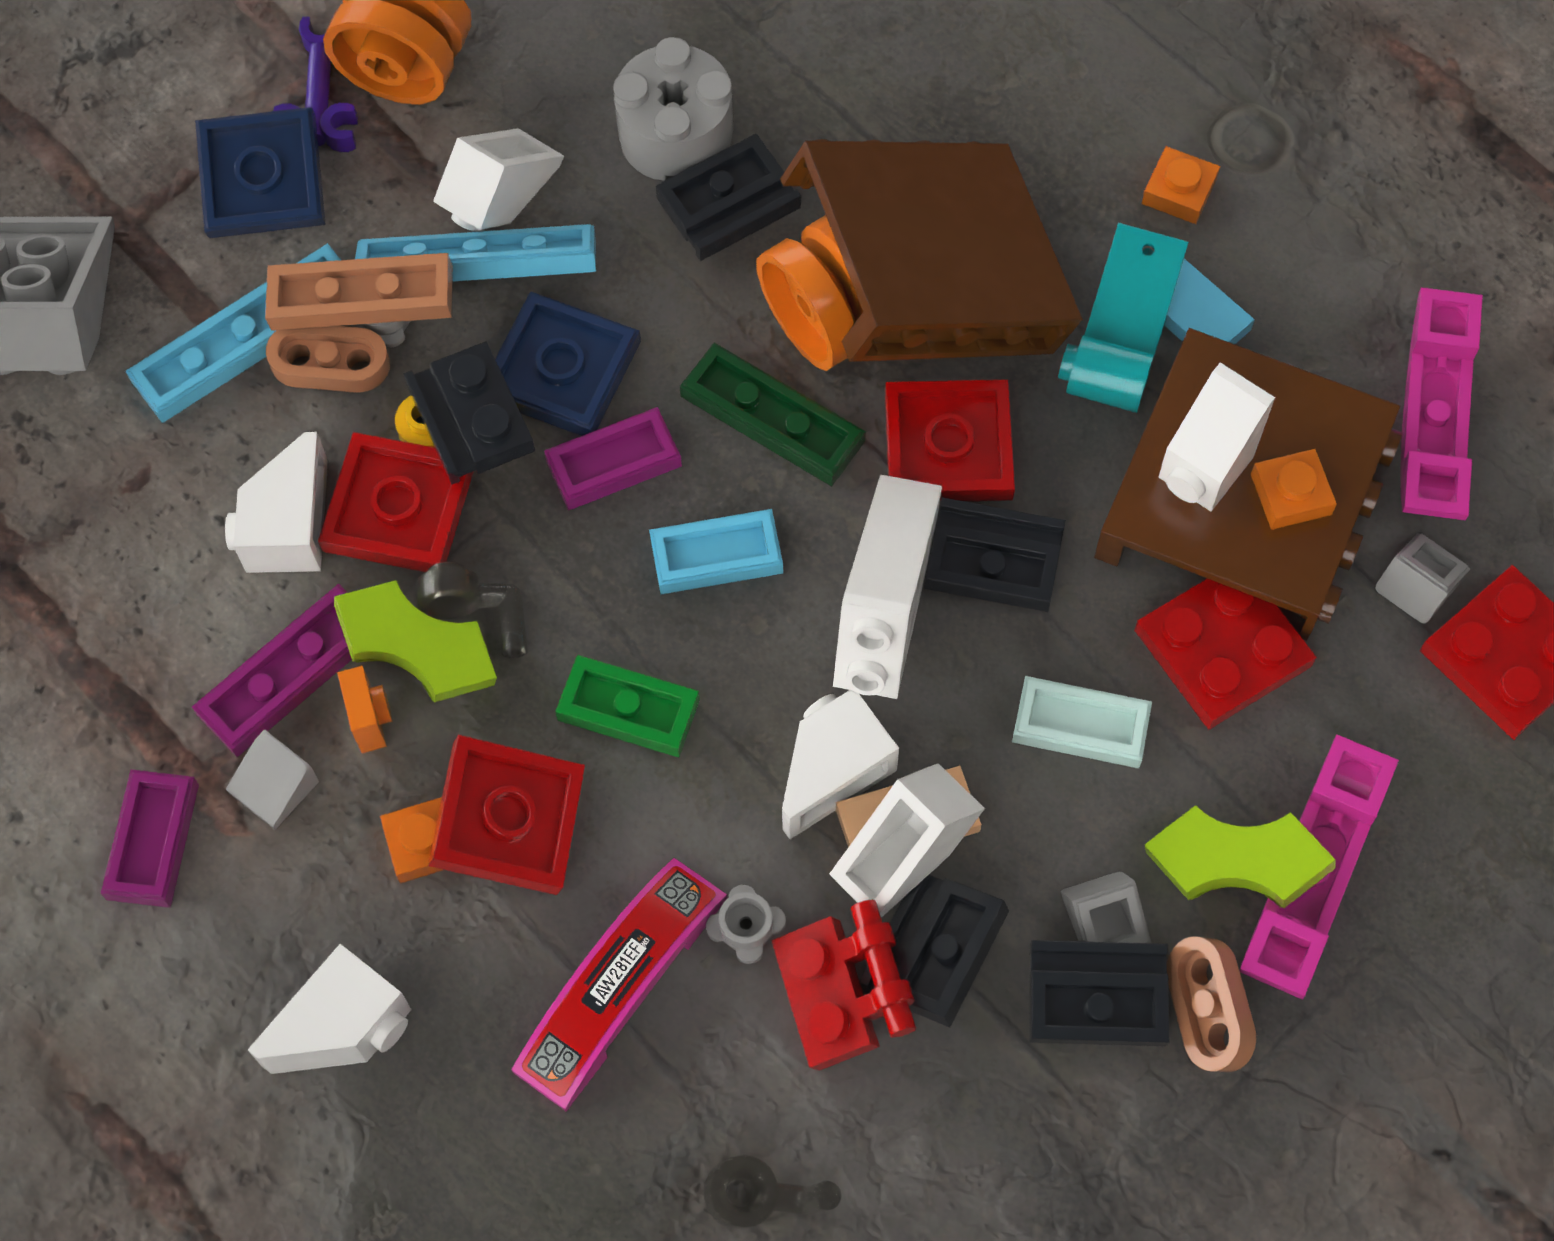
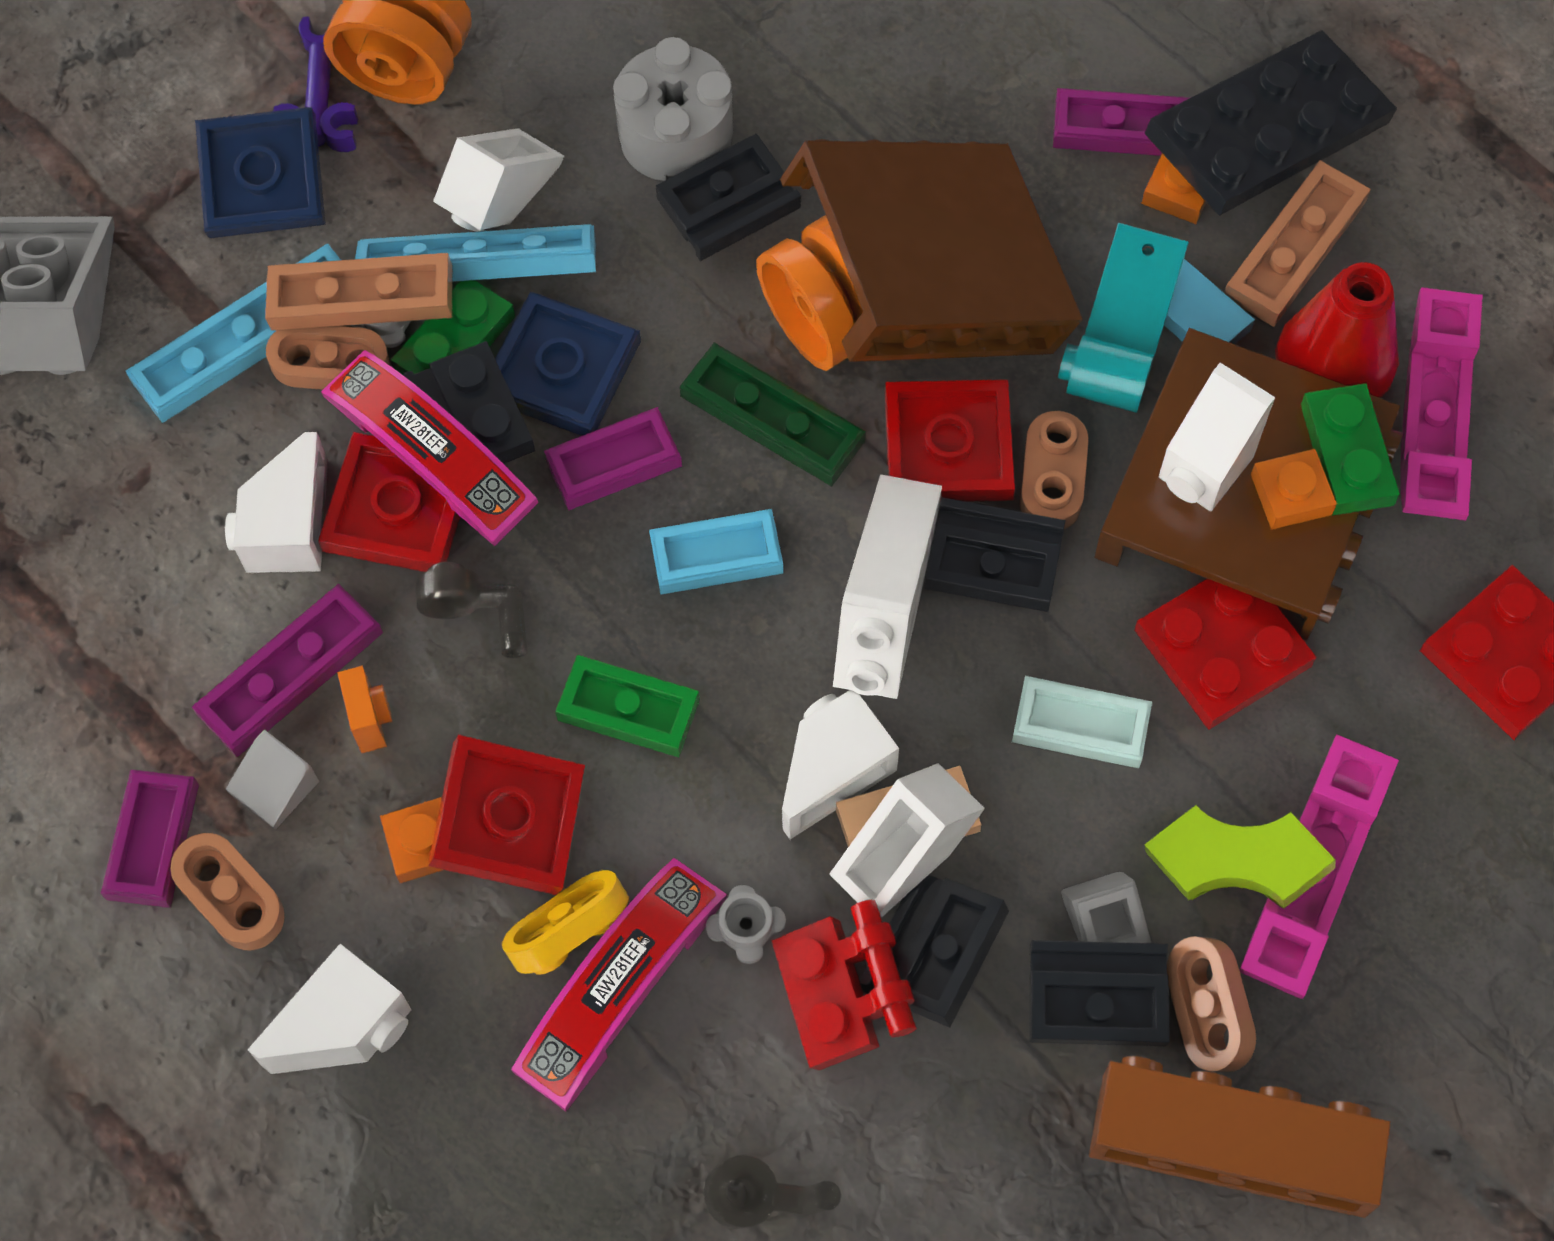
(230, 893): none -> nougat plate
(390, 629): lime tile -> none
(432, 445): none -> slope
(476, 318): none -> green plate
(564, 922): none -> yellow plate
(1054, 466): none -> nougat plate
(1107, 120): none -> magenta tile
(1241, 1137): none -> dark orange brick
(1270, 122): none -> black plate
(1297, 243): none -> nougat plate
(1347, 331): none -> red cone
(1350, 448): none -> green plate
(1421, 578): light grey slope -> none

